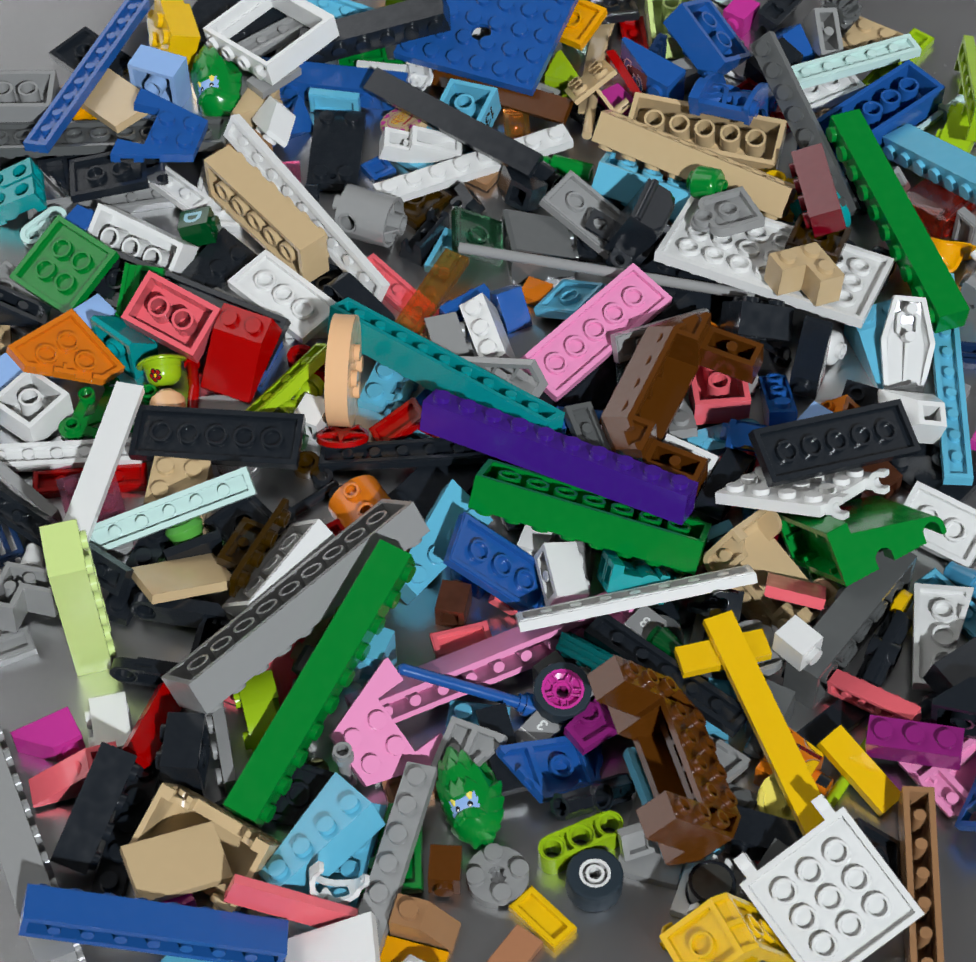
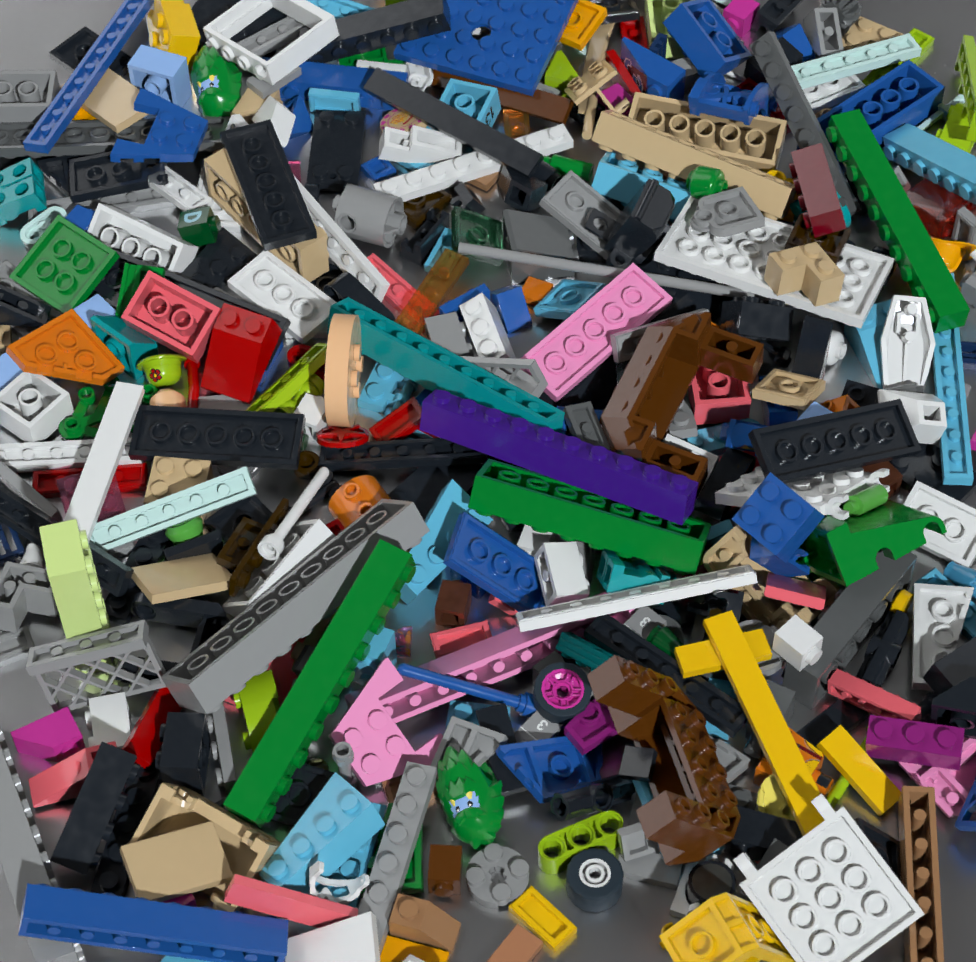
(89, 650): none -> light grey fence
(268, 185): none -> black plate
(273, 544): none -> white piece
(404, 641): none -> tile
(638, 763): none -> black tile
(768, 560): none -> blue hinge
(778, 517): none -> blue brick
(788, 389): none -> tan tile
(866, 500): none -> bright green cylinder

